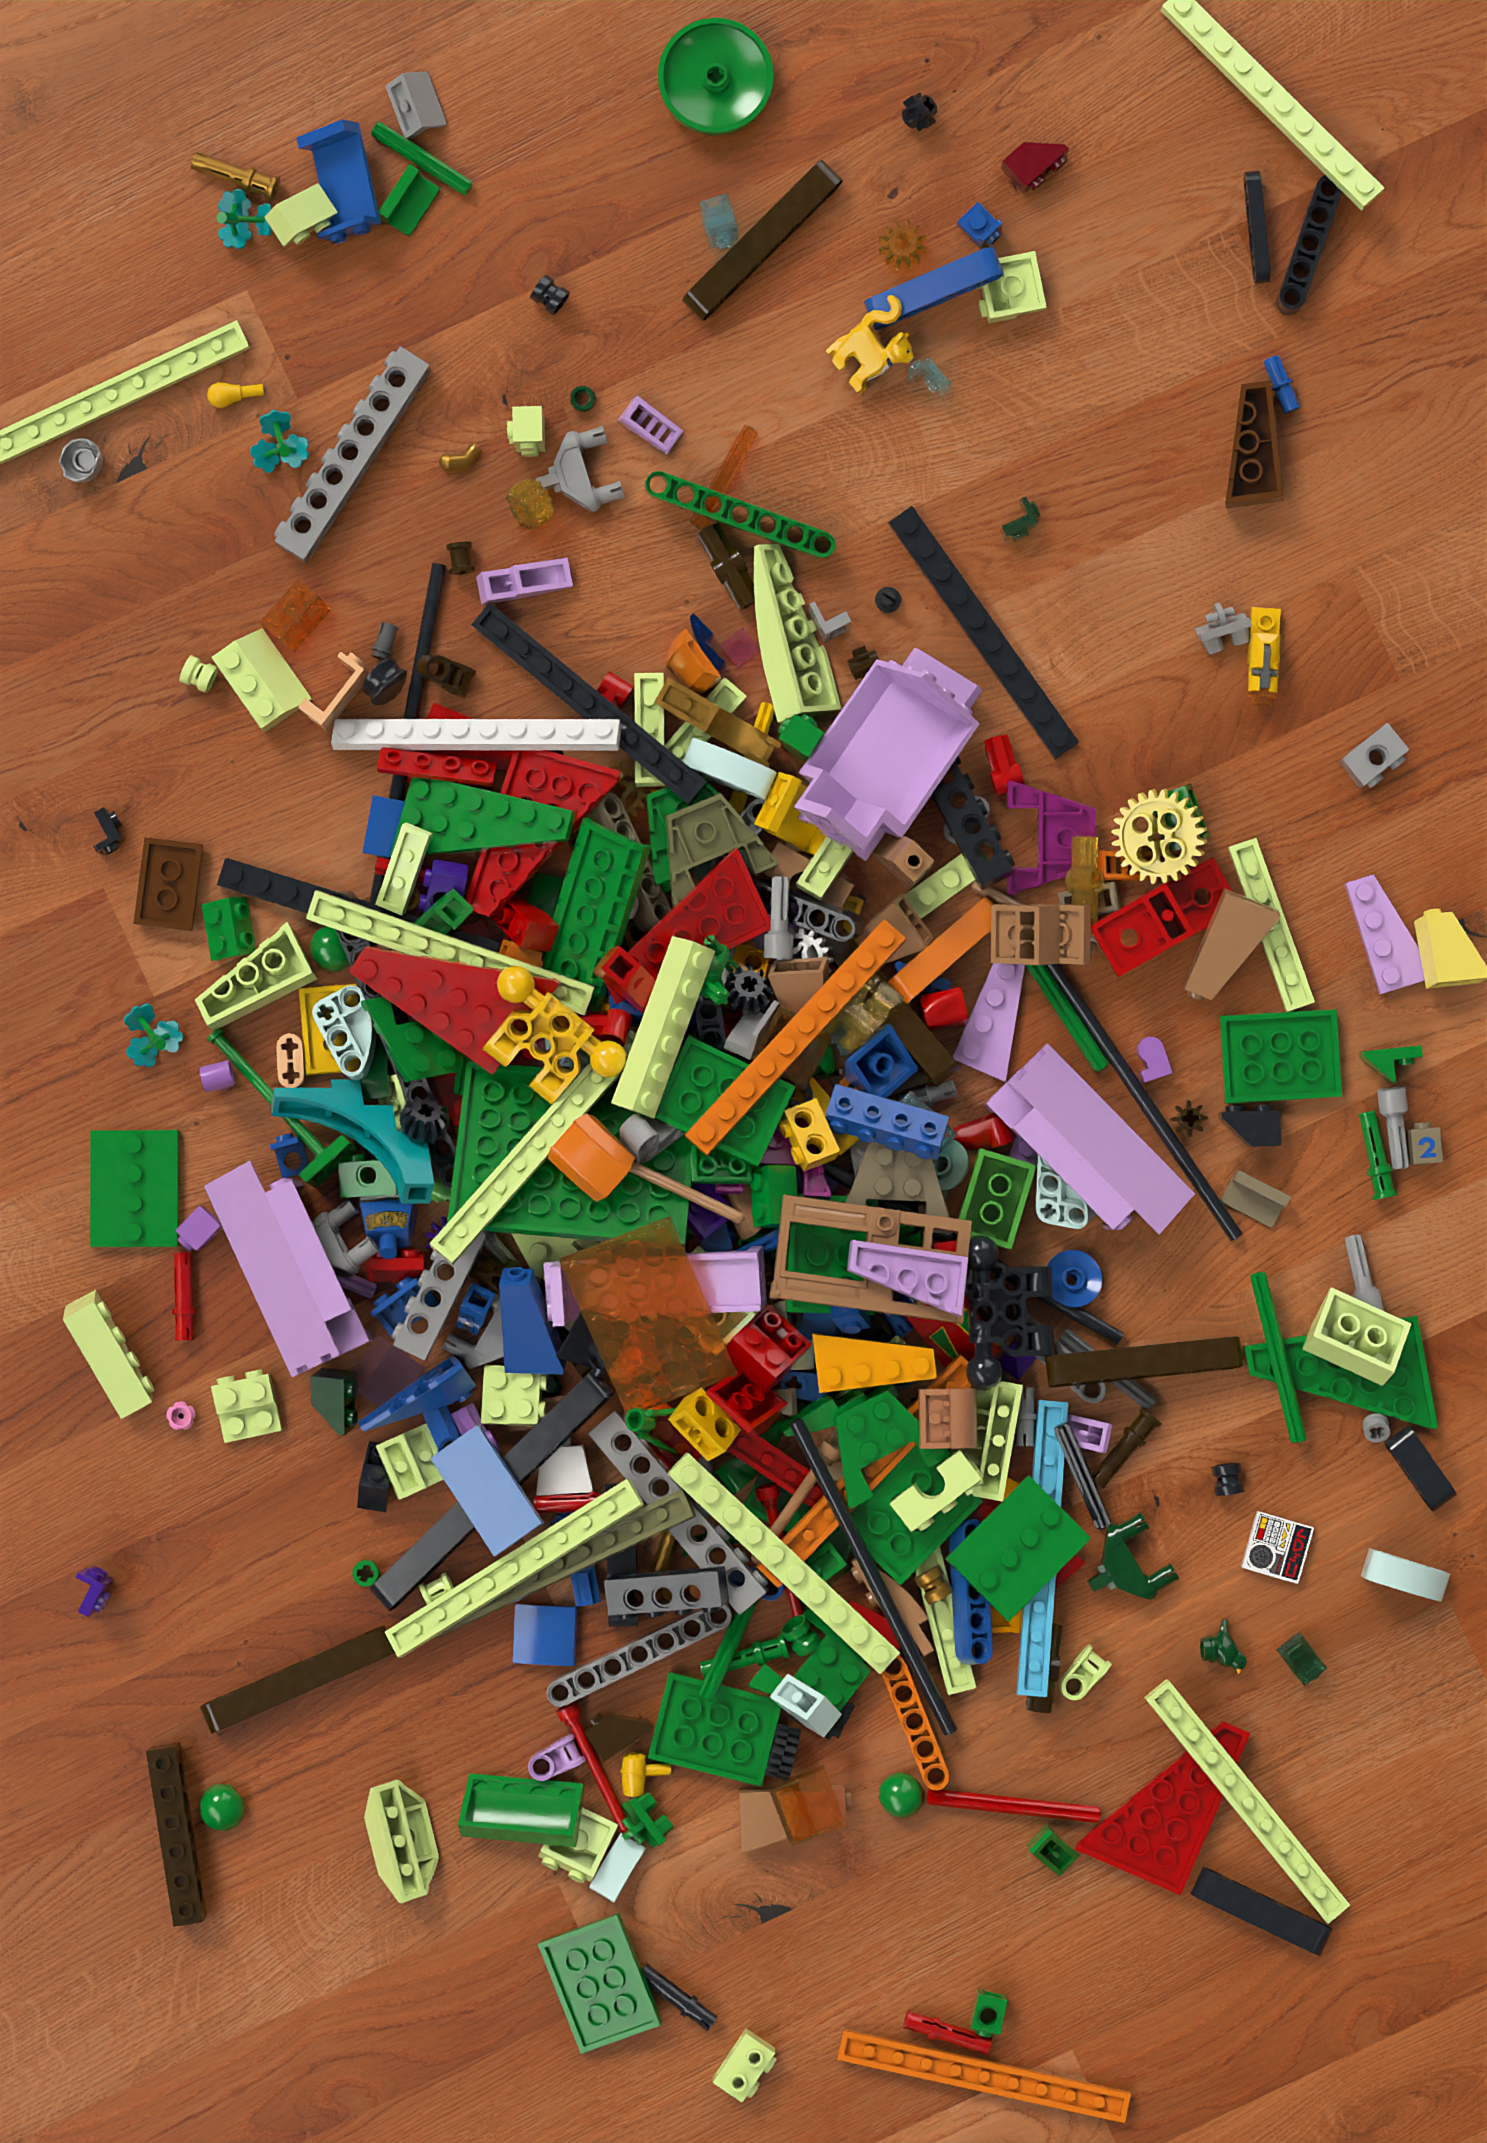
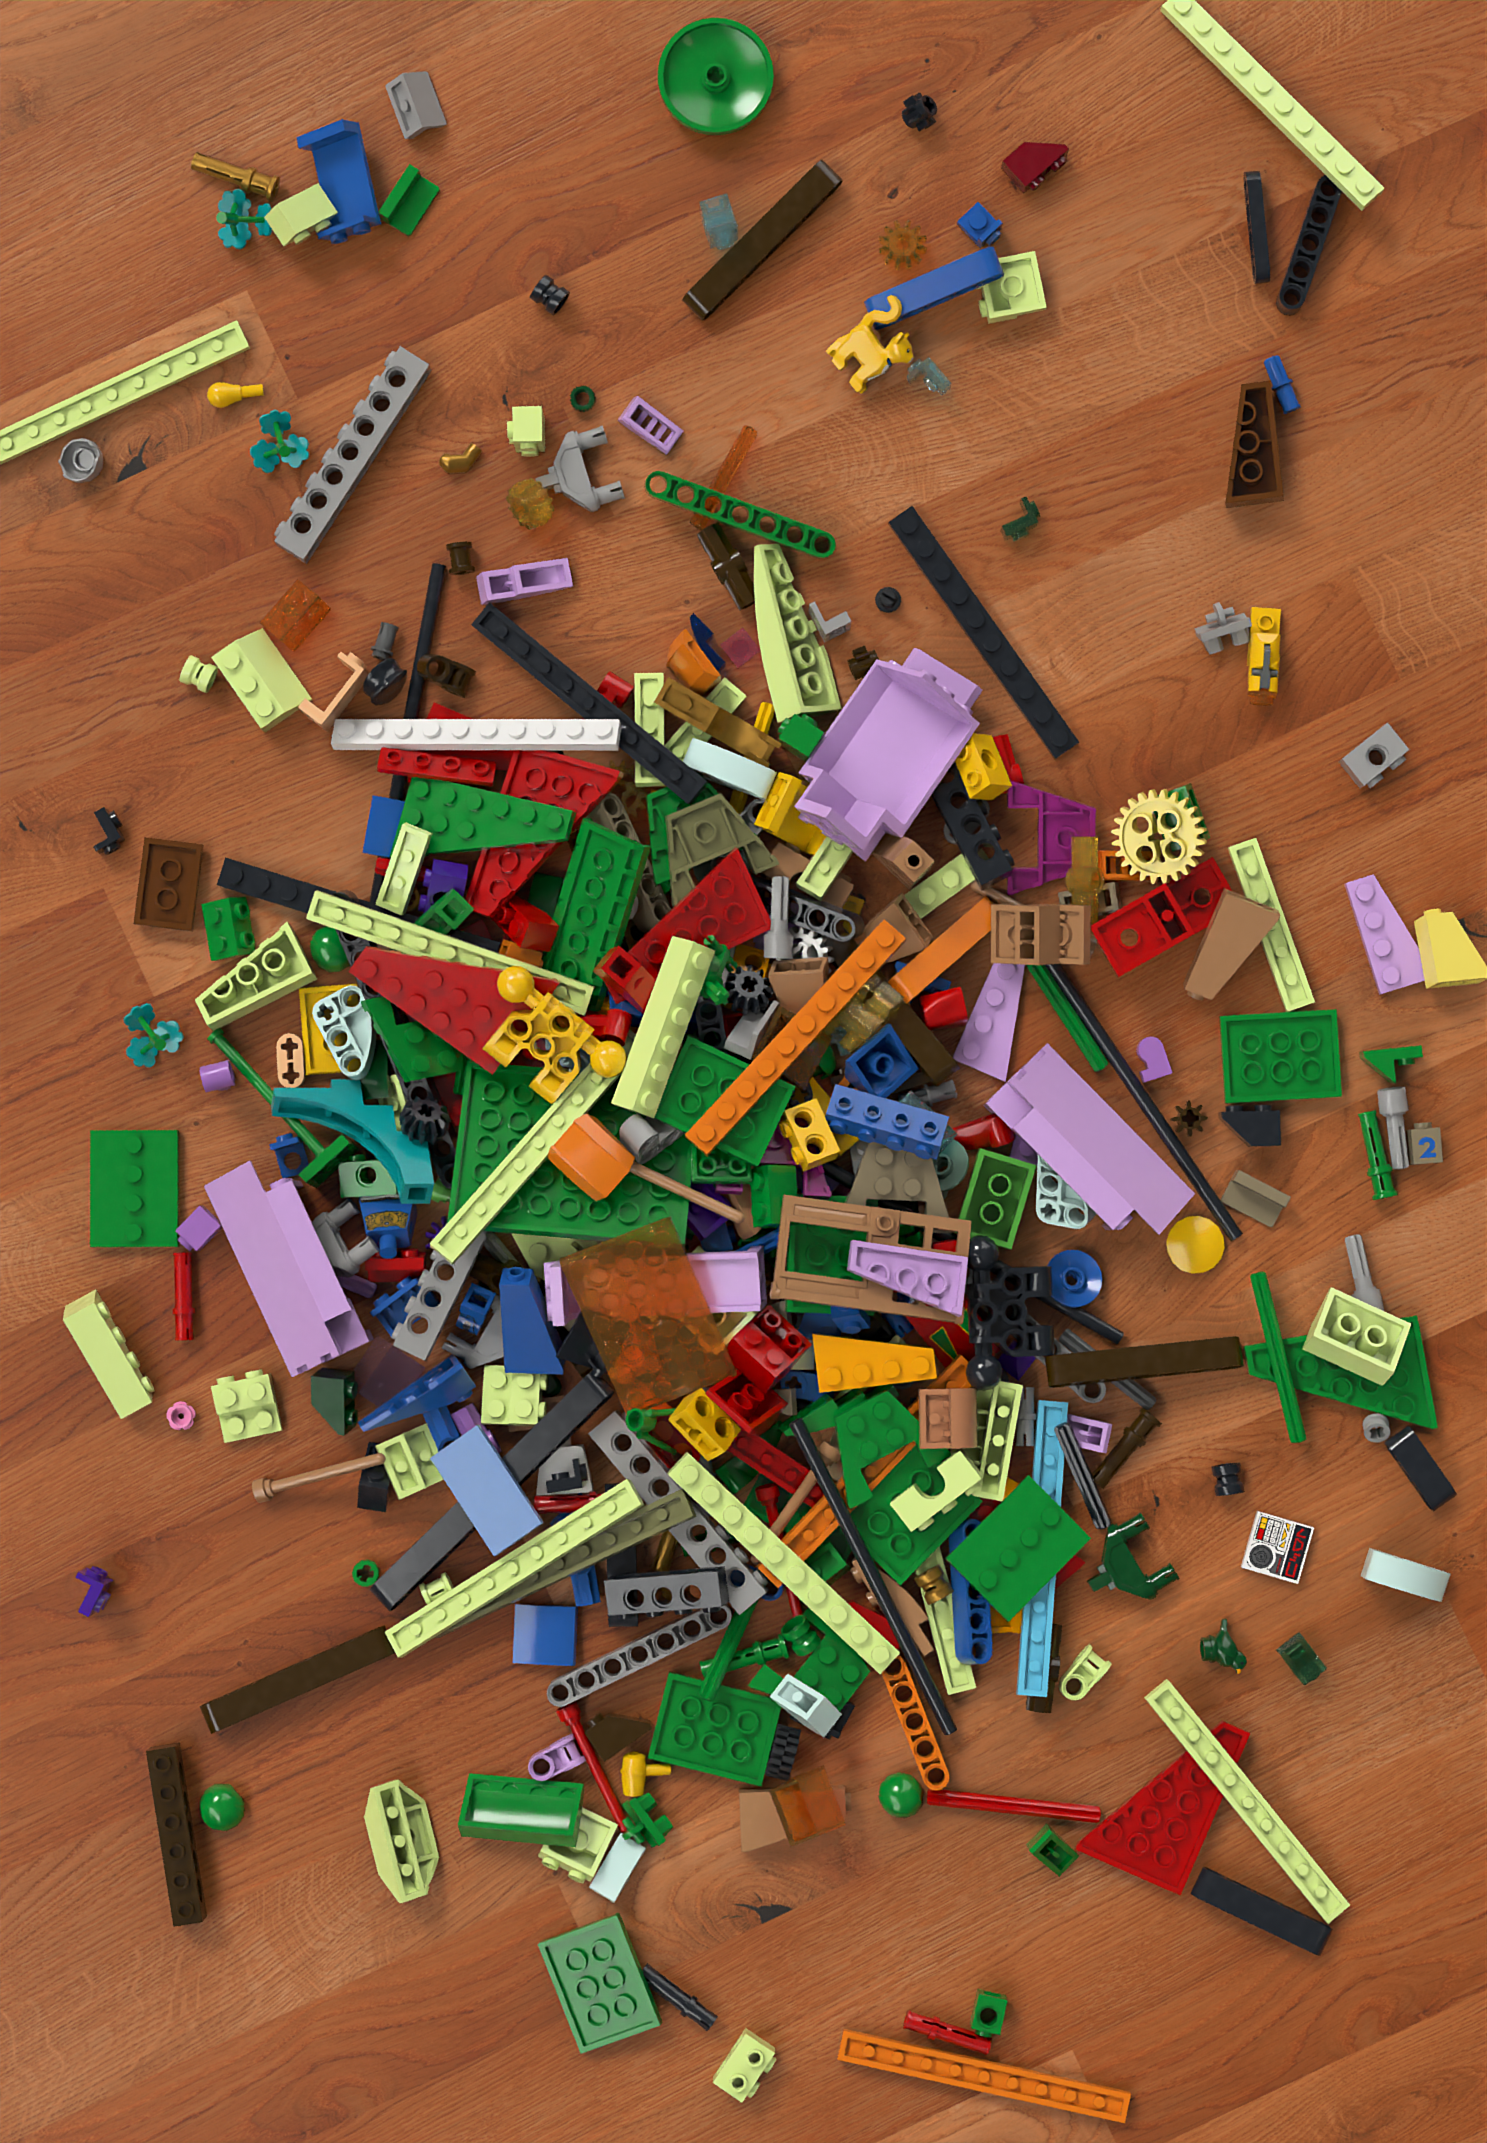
(265, 1488): none -> medium nougat piece
(421, 158): green axle -> none
(564, 1482): none -> black bracket
(982, 768): none -> yellow brick
(1195, 1244): none -> yellow dish

